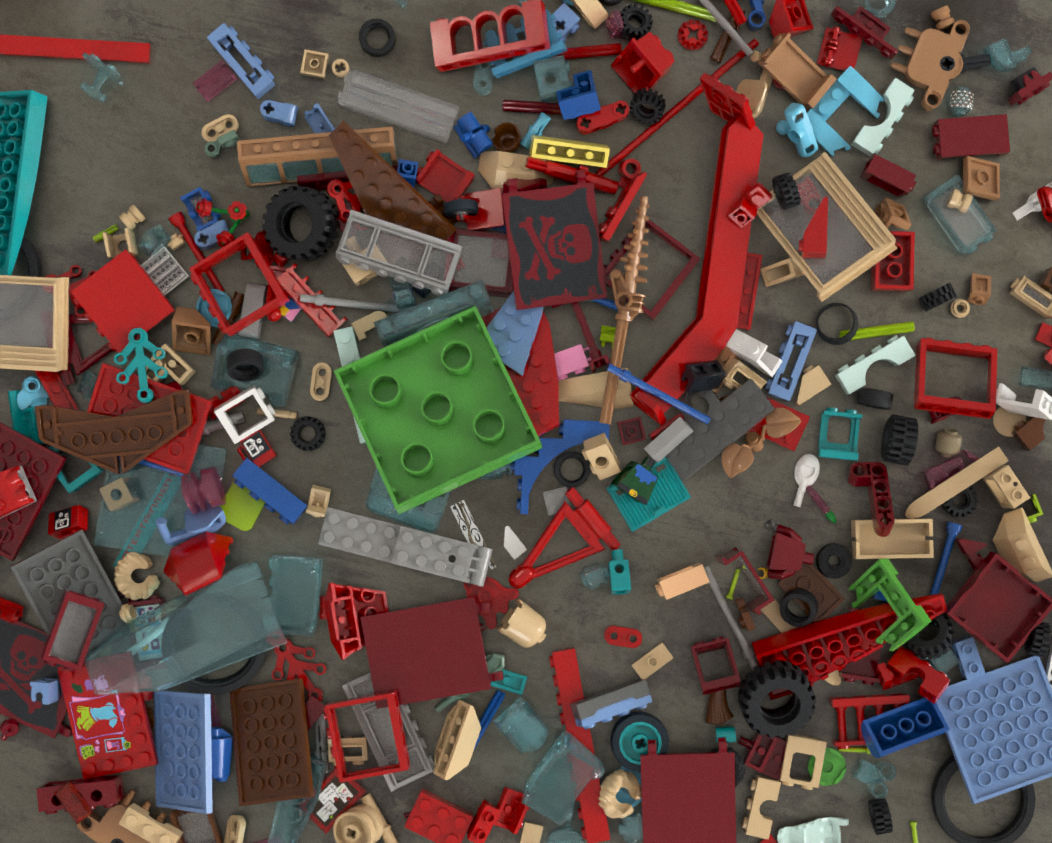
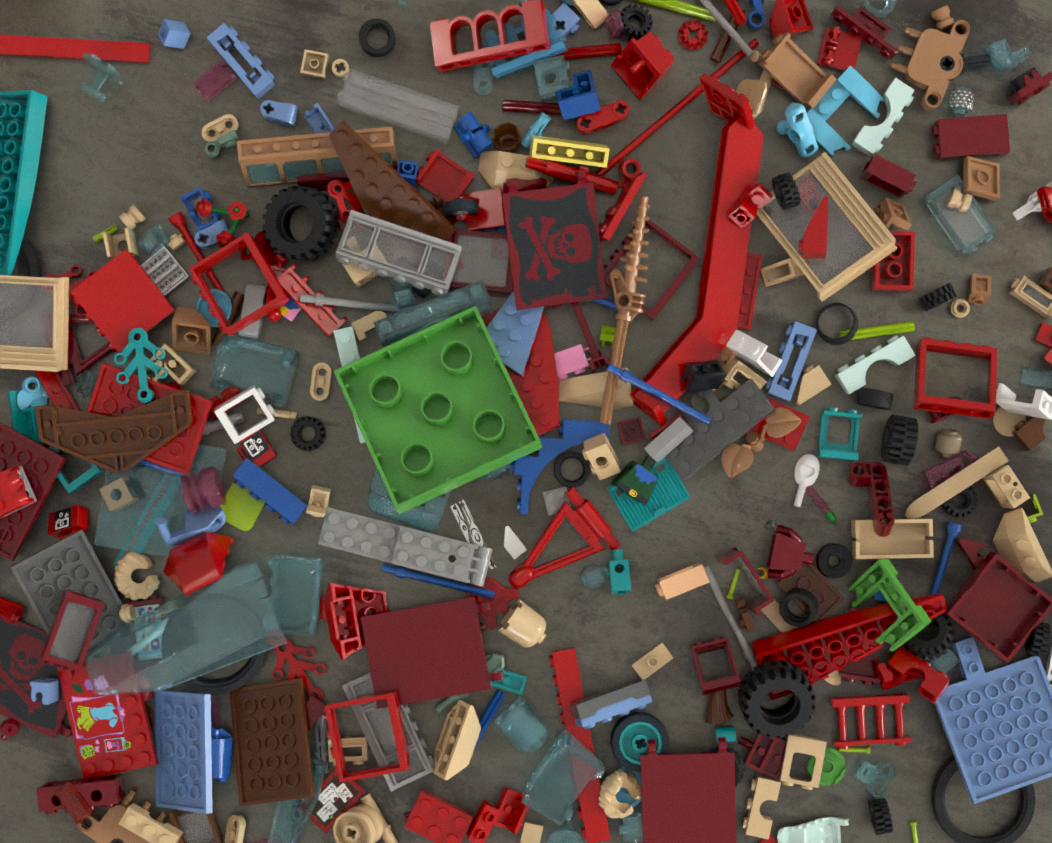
(174, 34): none -> medium blue panel
(245, 356): black tyre -> none
(401, 572): none -> blue bar
(623, 635): red plate -> none
(645, 114): black tyre -> none
(903, 727): blue brick -> none

